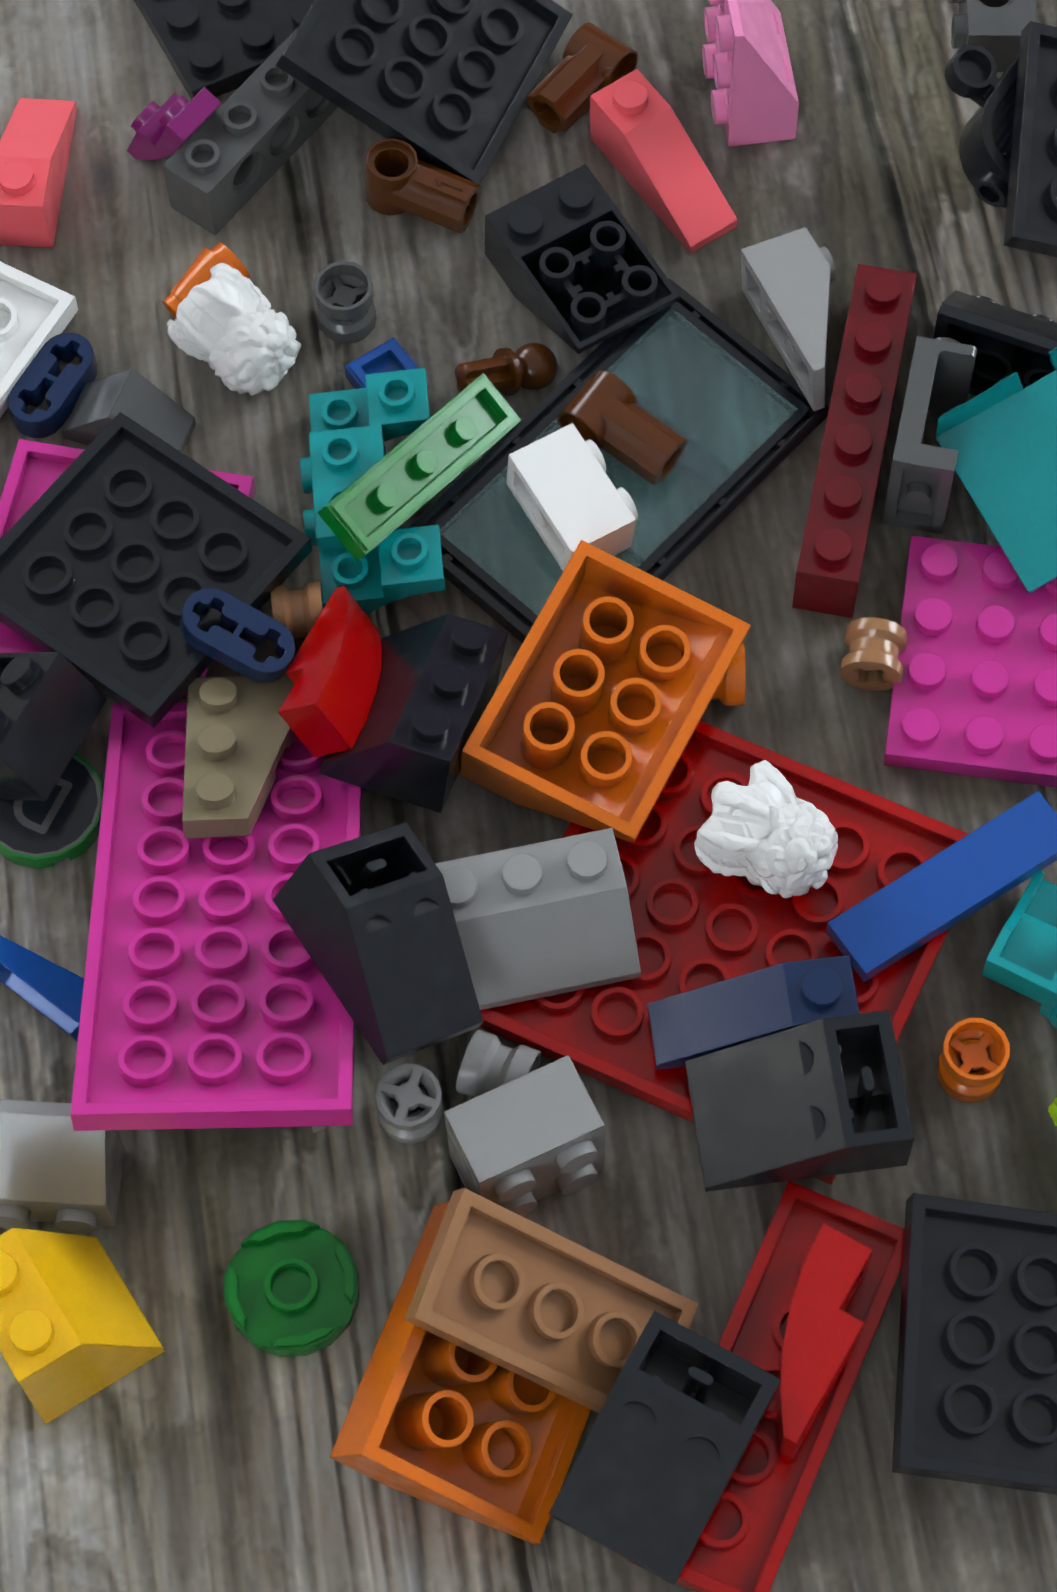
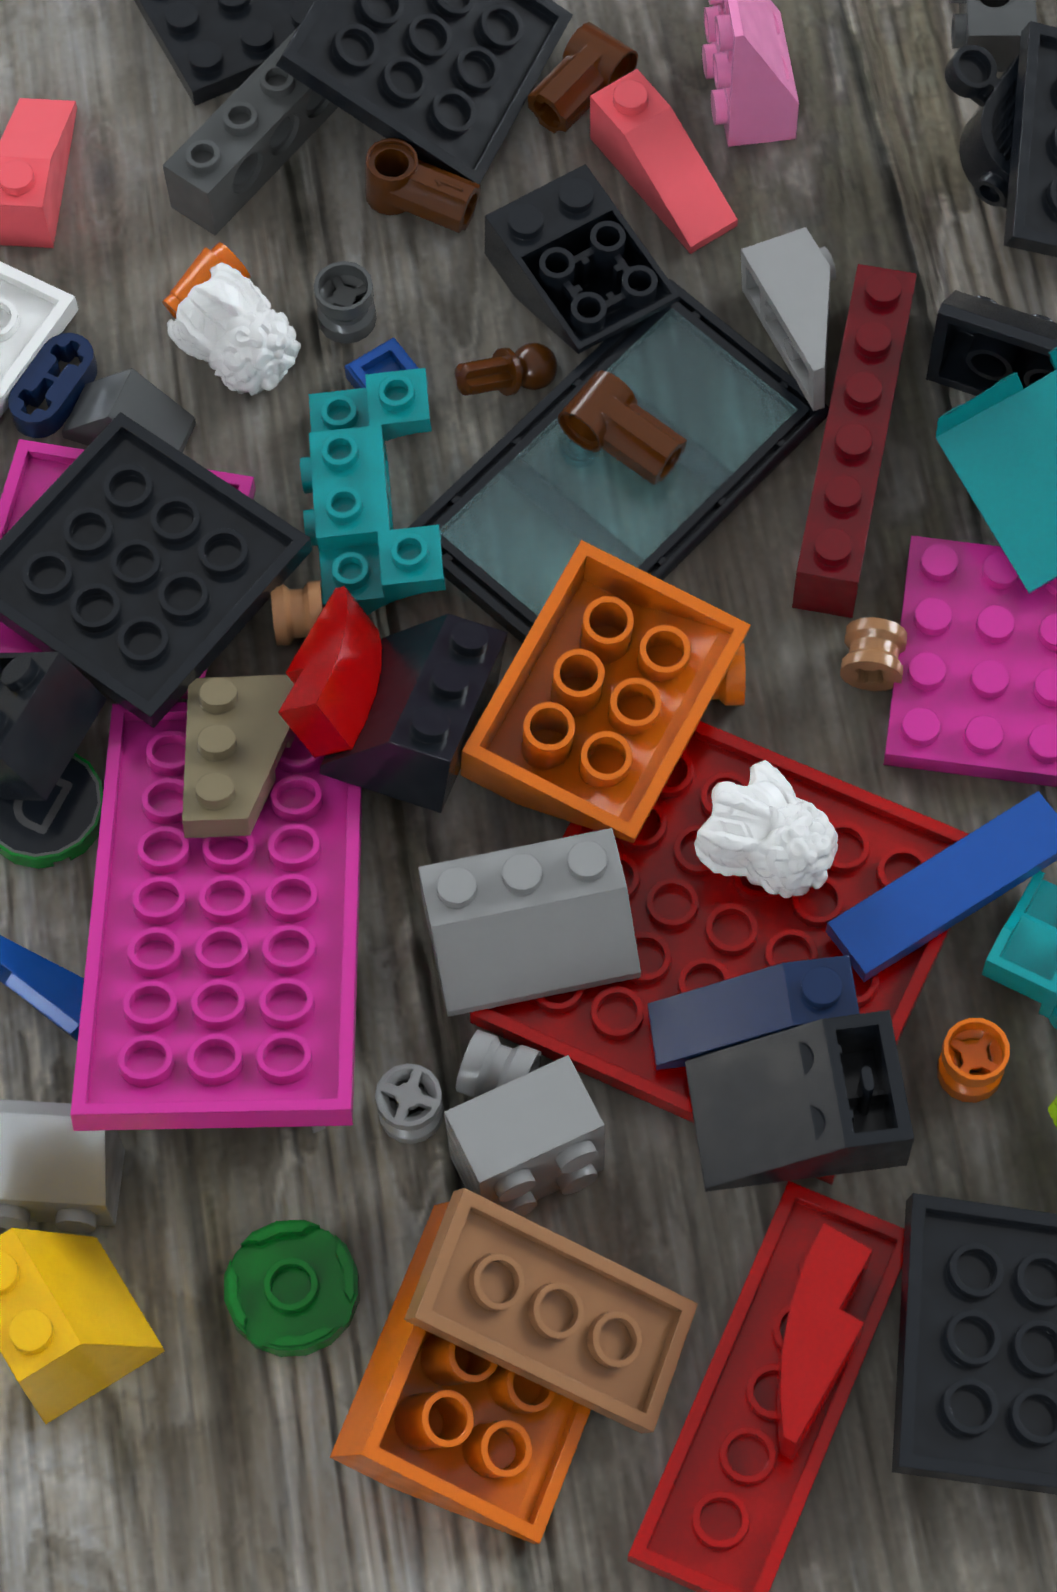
(168, 127): magenta slope -> none
(244, 623): dark blue beam -> none
(384, 940): black slope -> none
(419, 467): tile -> none
(570, 495): white brick -> none
(664, 1447): black slope -> none
(922, 472): dark grey panel -> none

